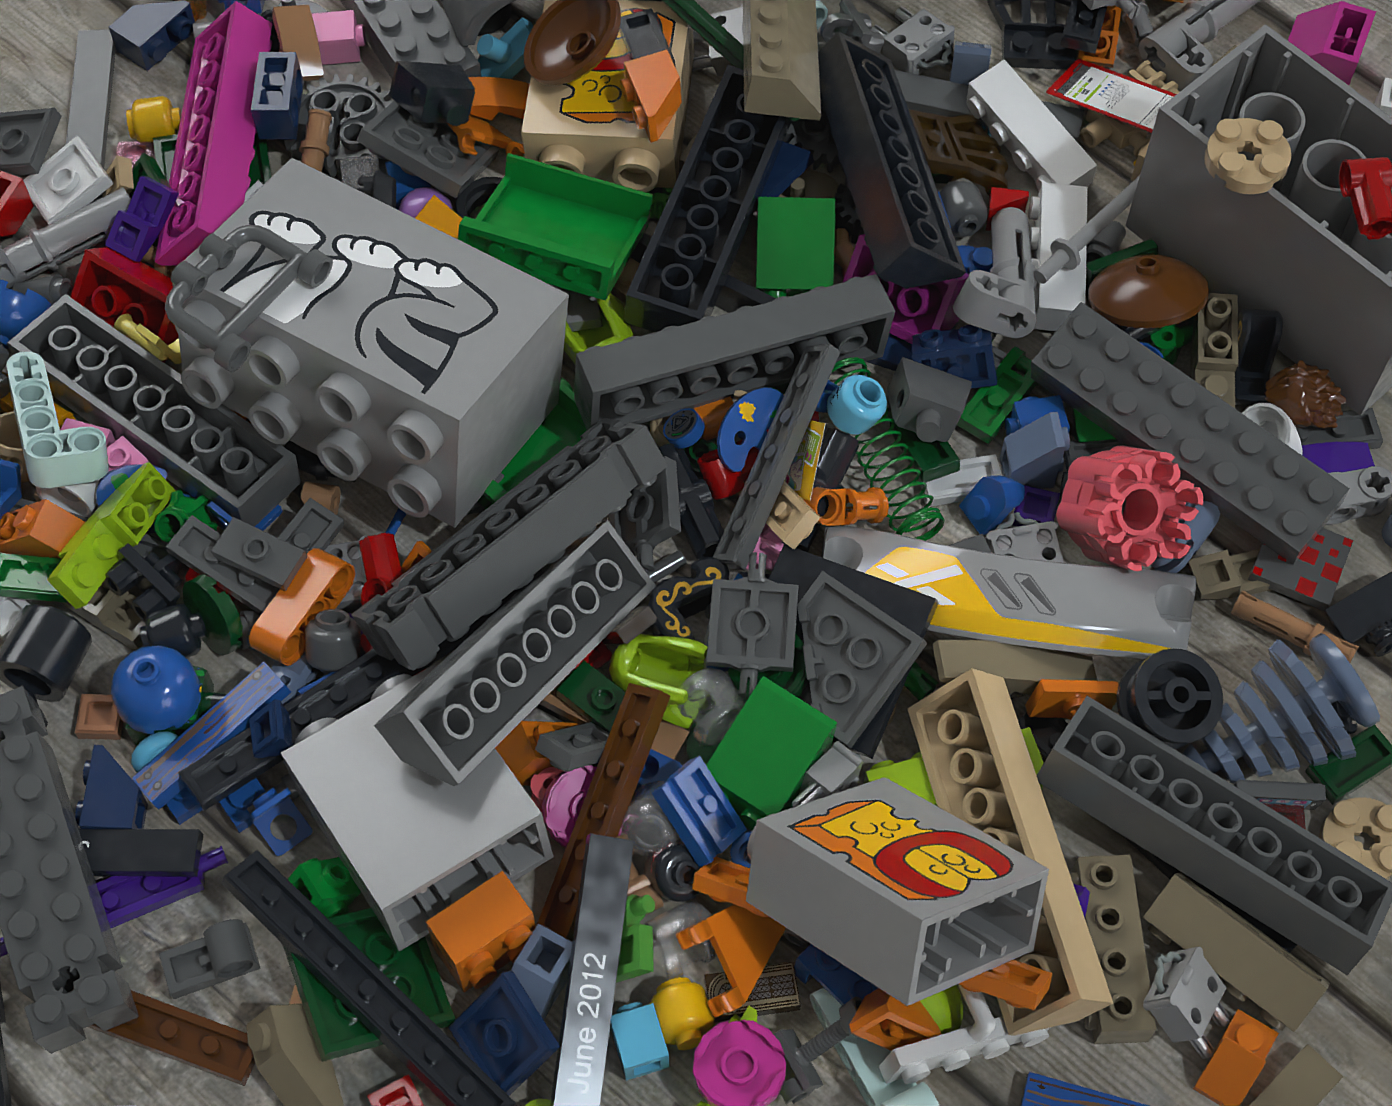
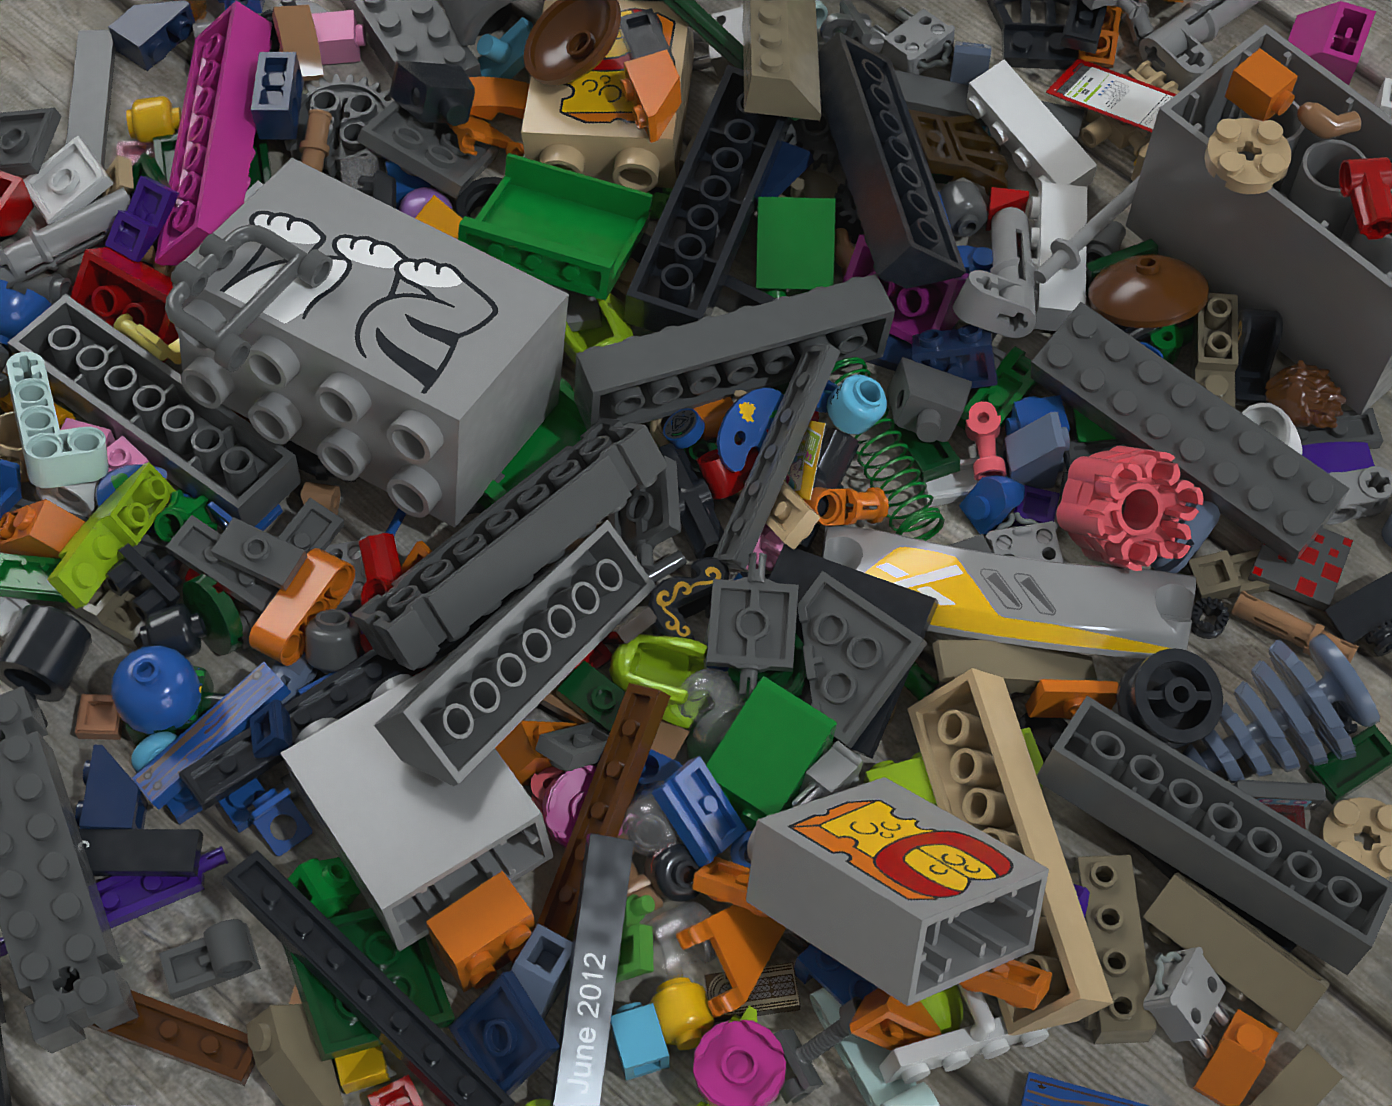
(362, 1069): none -> yellow slope
(983, 428): none -> coral leg
(1210, 608): none -> black bush
(1261, 86): none -> orange brick
(1325, 123): none -> medium nougat arm

